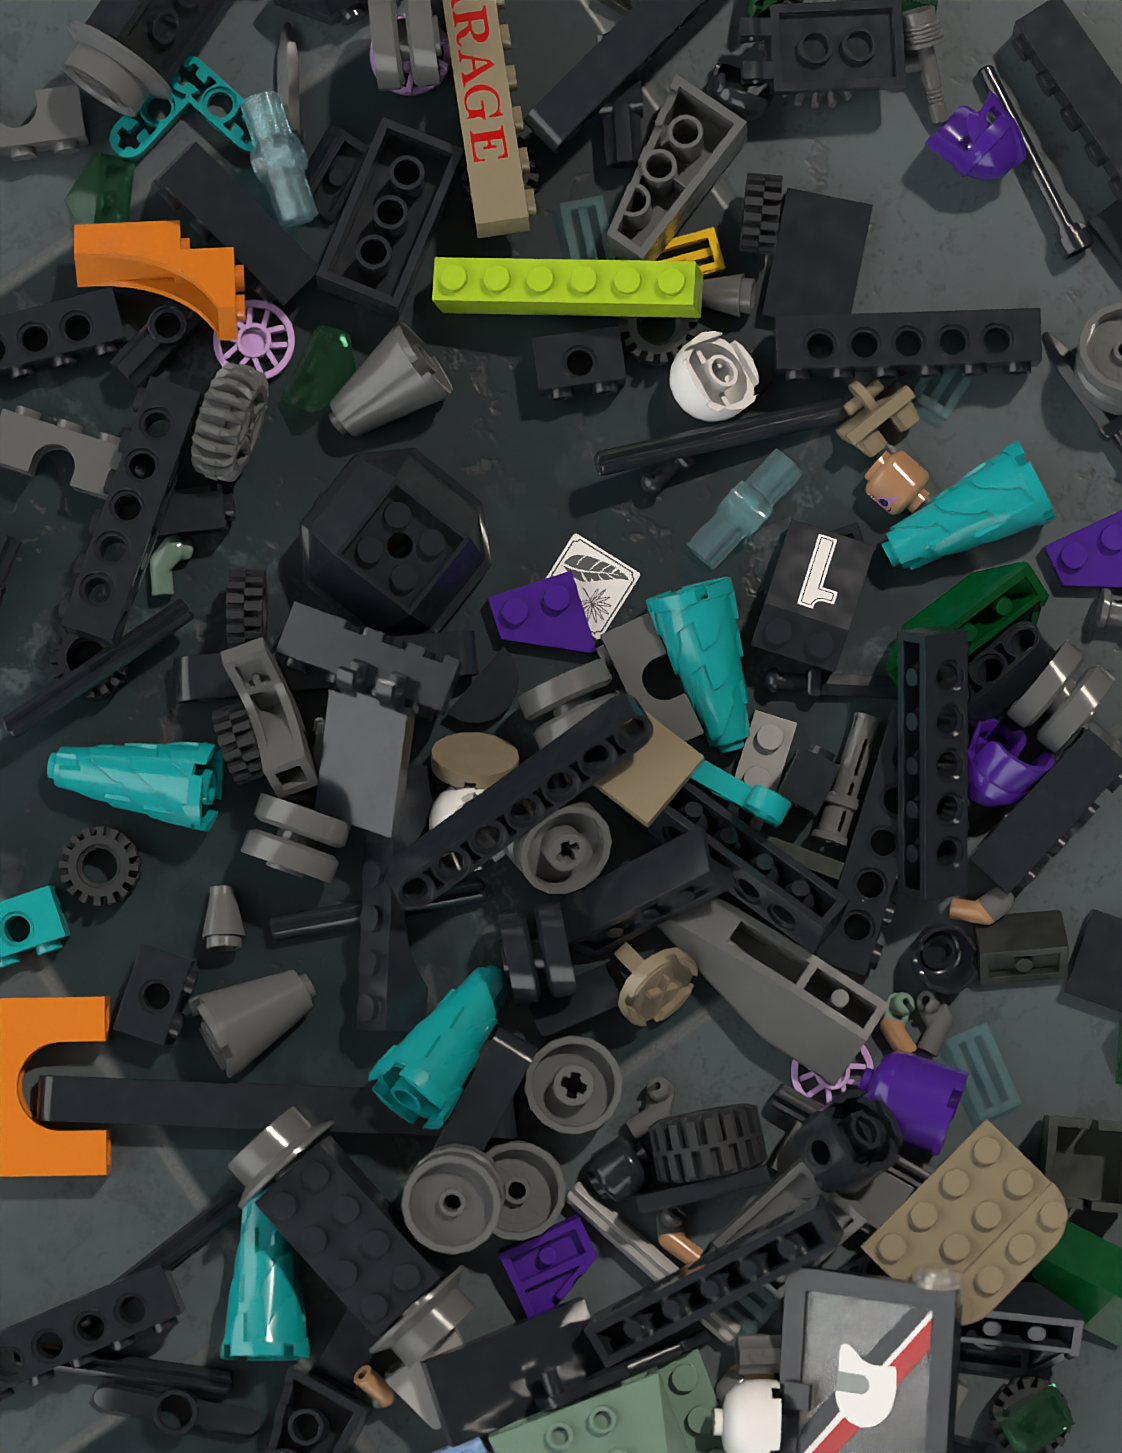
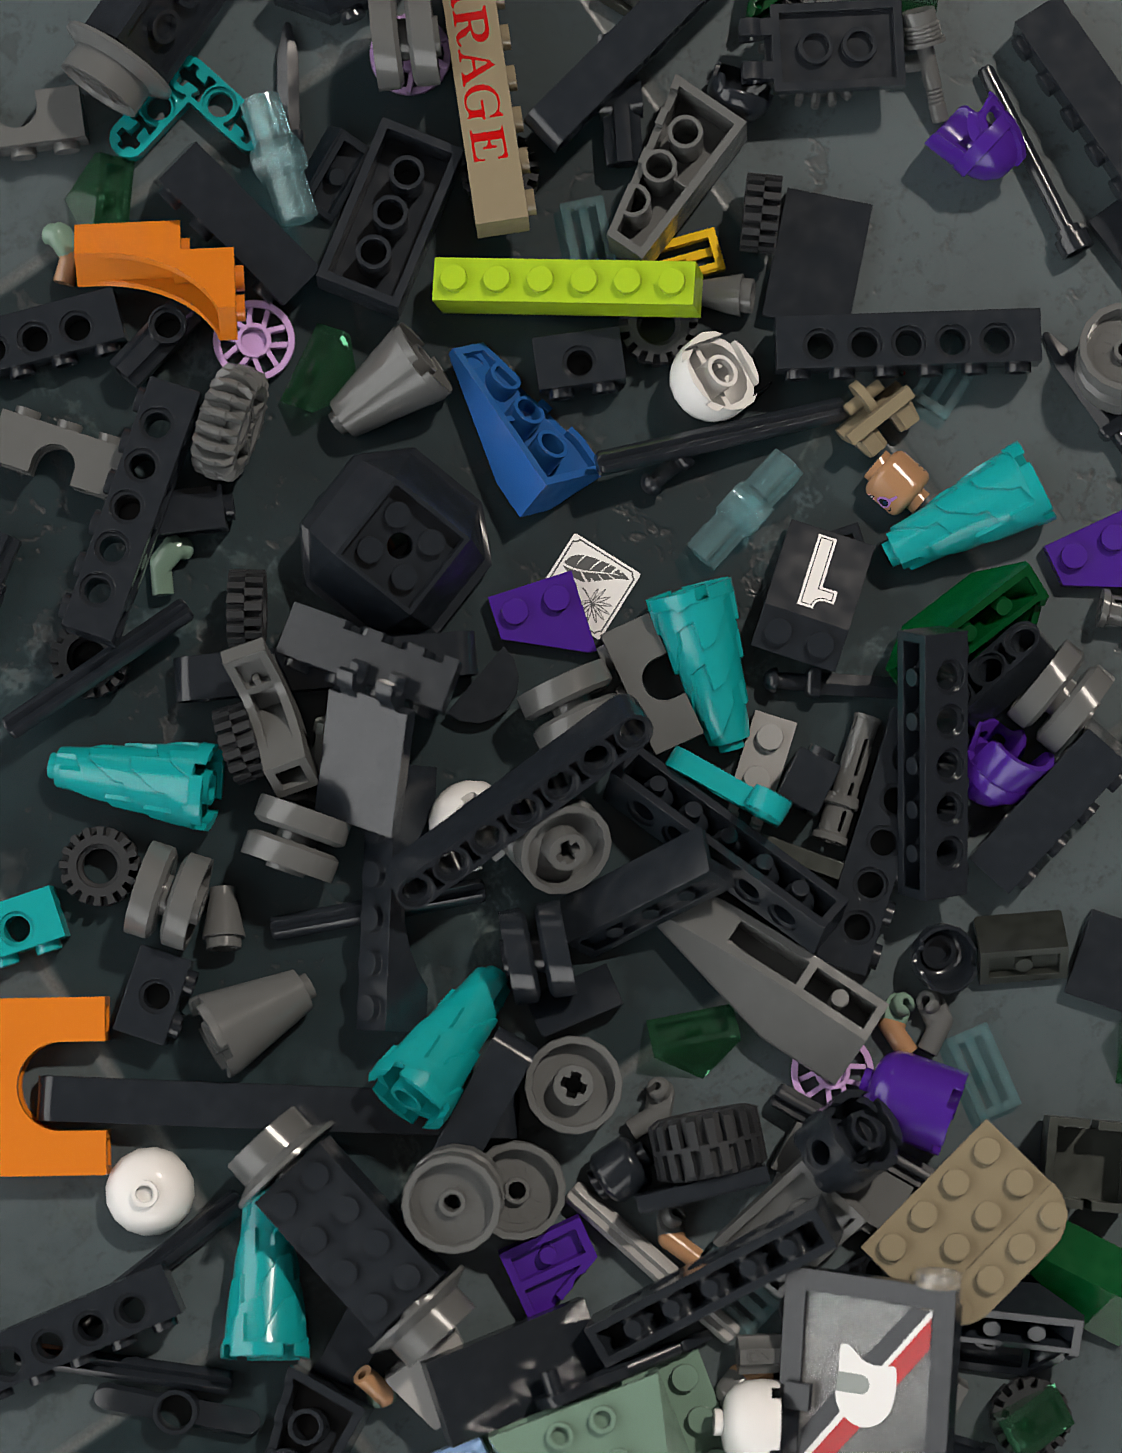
(61, 239): none -> arm
(149, 1191): none -> white cylinder
(162, 893): none -> dark grey wheel
(473, 759): dark tan tile -> none
(526, 448): none -> blue wedge
(652, 774): dark tan tile -> none
(656, 984): dark tan tile -> none
(695, 1038): none -> clear green slope
(985, 909): arm -> none

